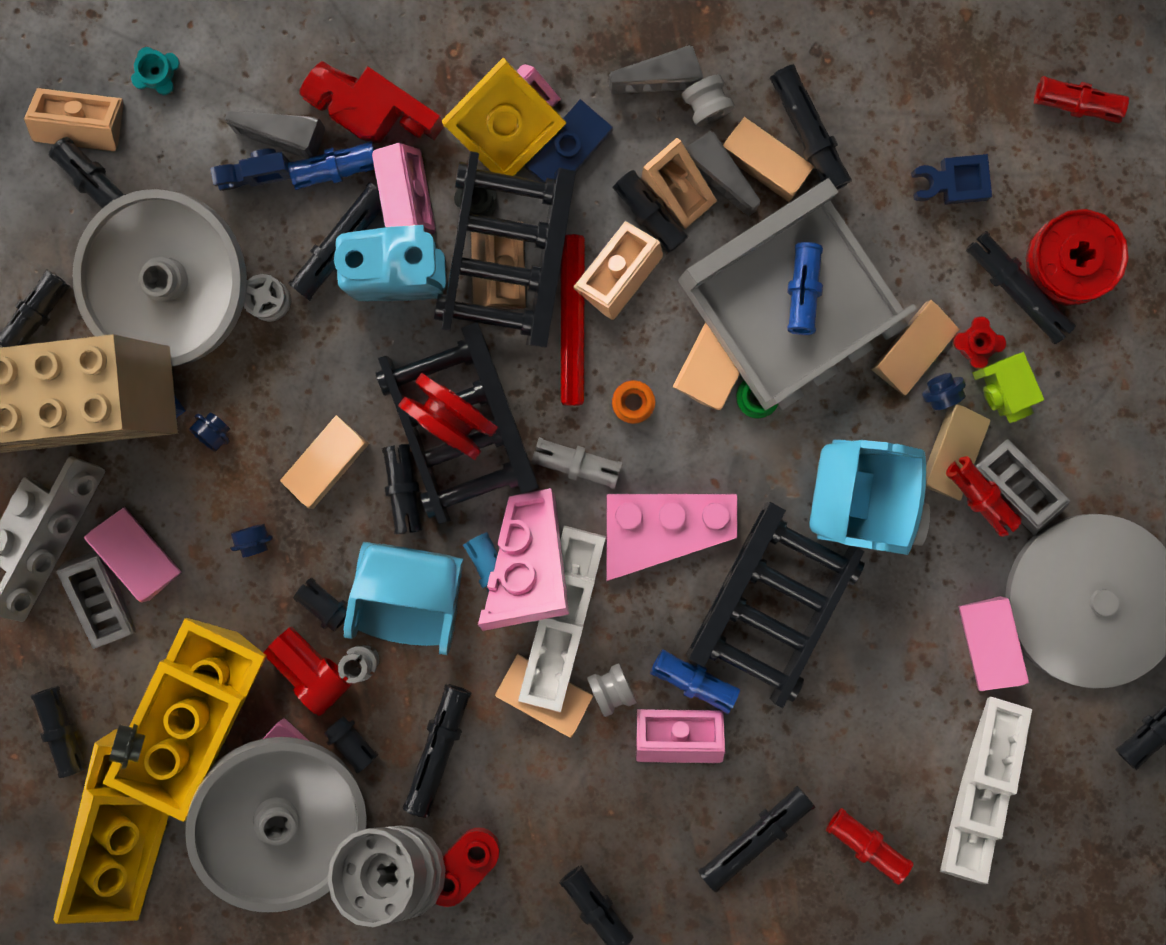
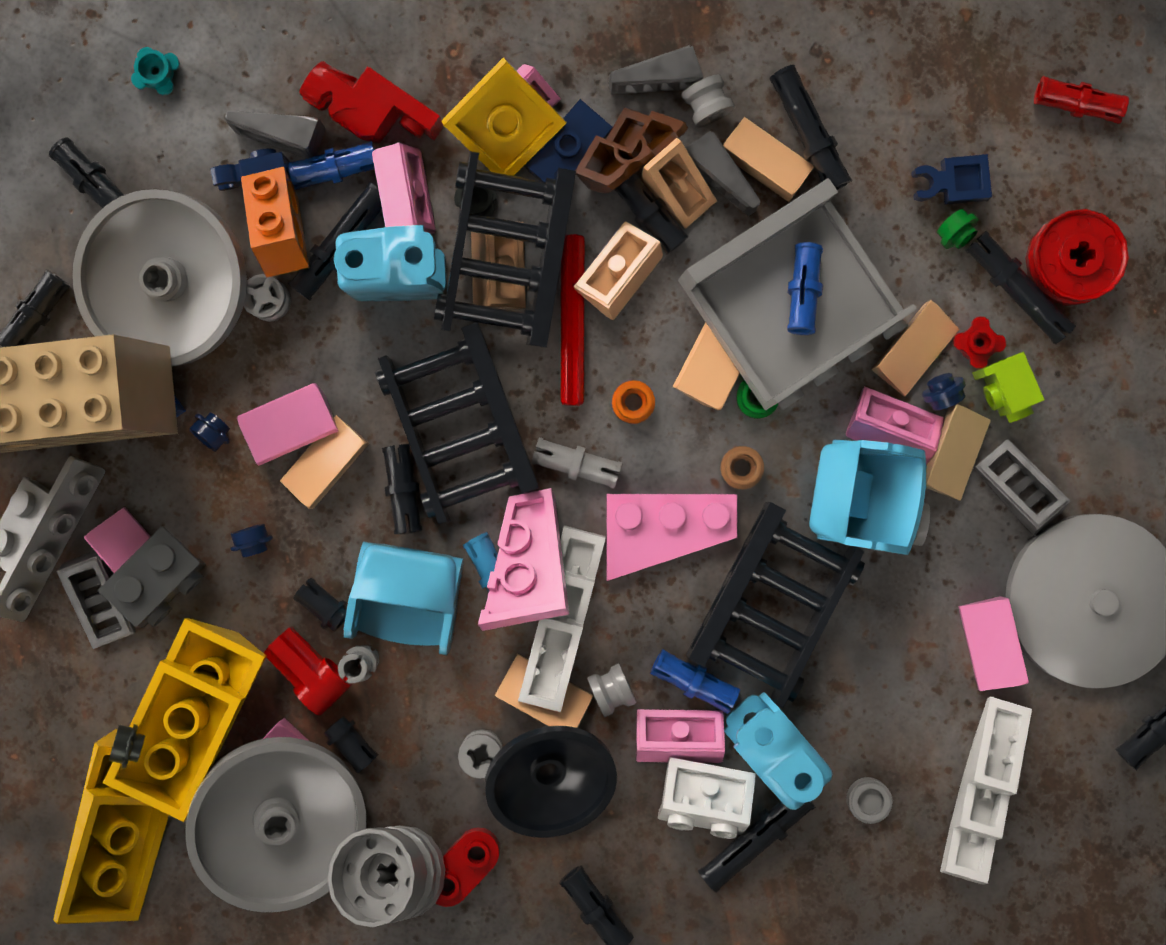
(58, 732): black pin -> none
(83, 118): light nougat slope -> none
(153, 579): none -> dark grey bracket
(274, 222): none -> orange brick
(287, 423): none -> bright pink slope
(442, 733): black pin -> none
(448, 416): red wheel -> none
(483, 745): none -> light grey wheel
(555, 796): none -> black dish
(627, 148): none -> reddish brown slope
(707, 798): none -> white bracket
(755, 462): none -> medium nougat plate
(777, 751): none -> medium azure piece
(869, 800): none -> light grey tile
(869, 846): red pin -> none
(894, 421): none -> bright pink slope
(958, 229): none -> green plate
(983, 496): red pin -> none

